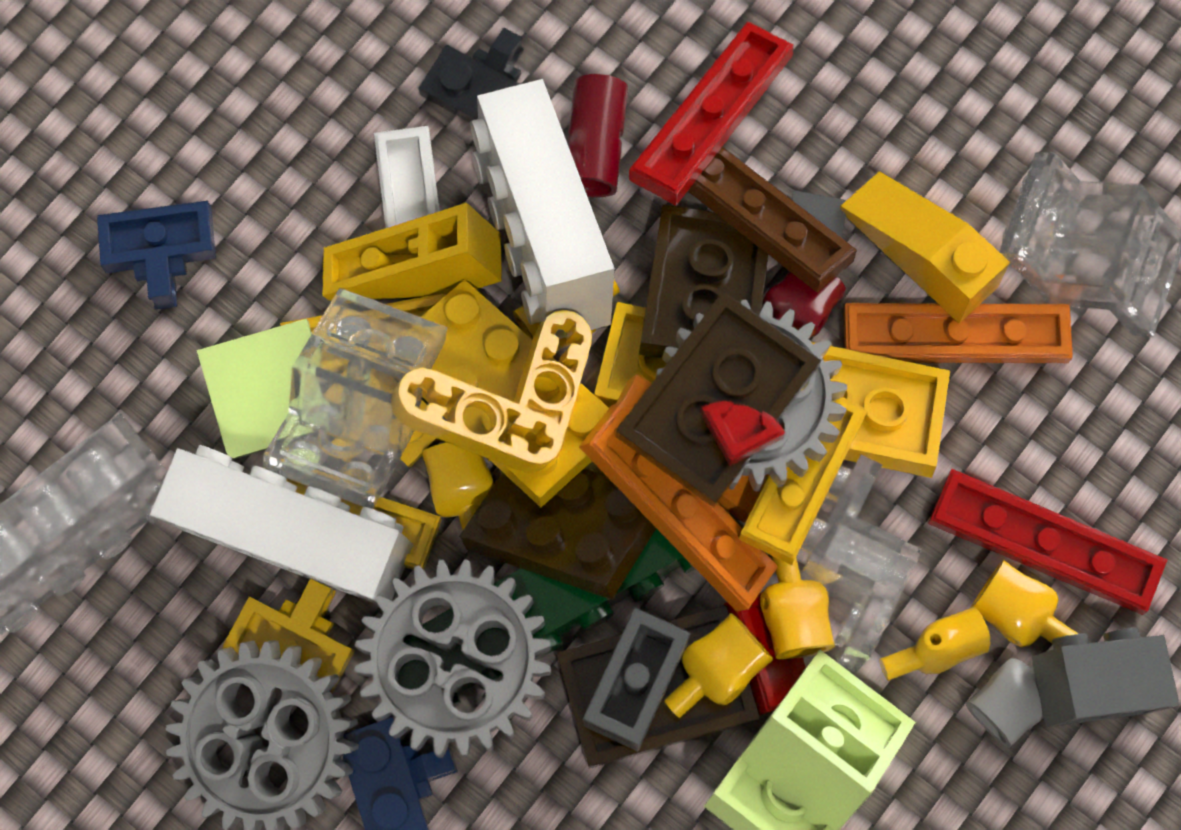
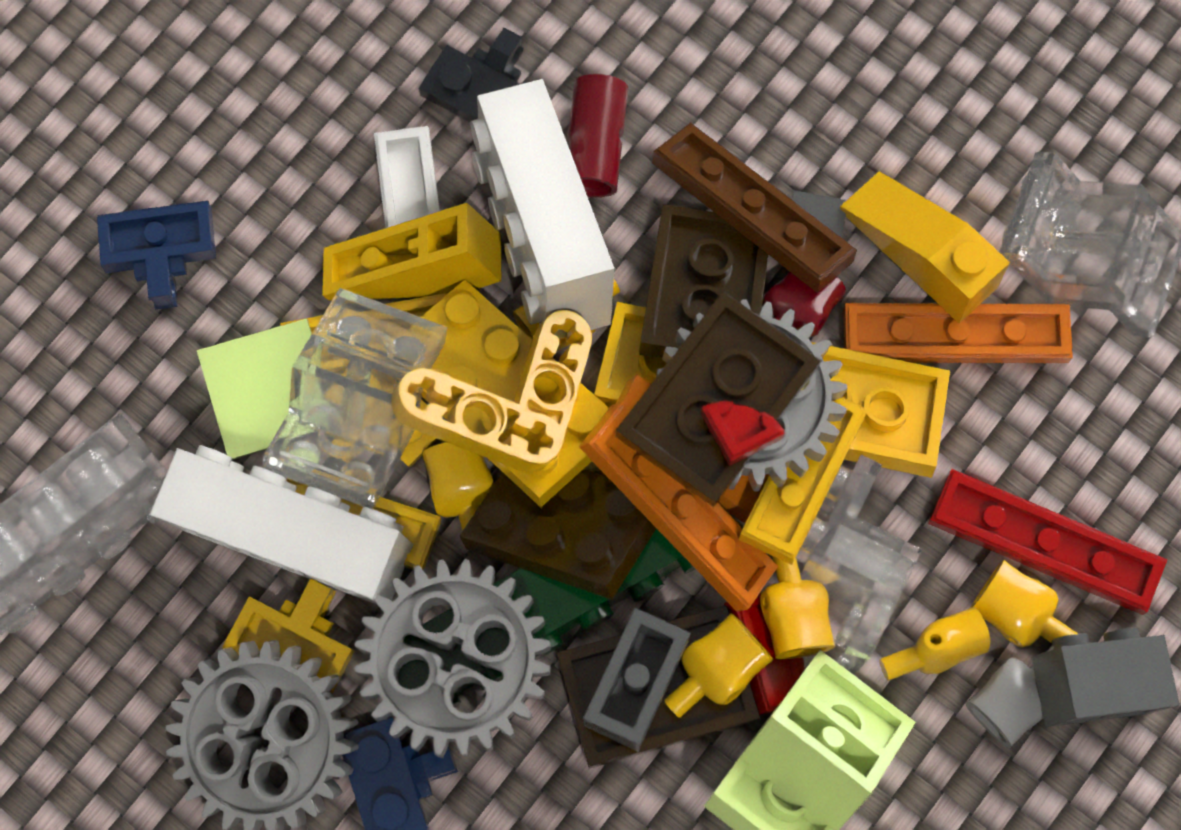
(711, 113): red tile -> none

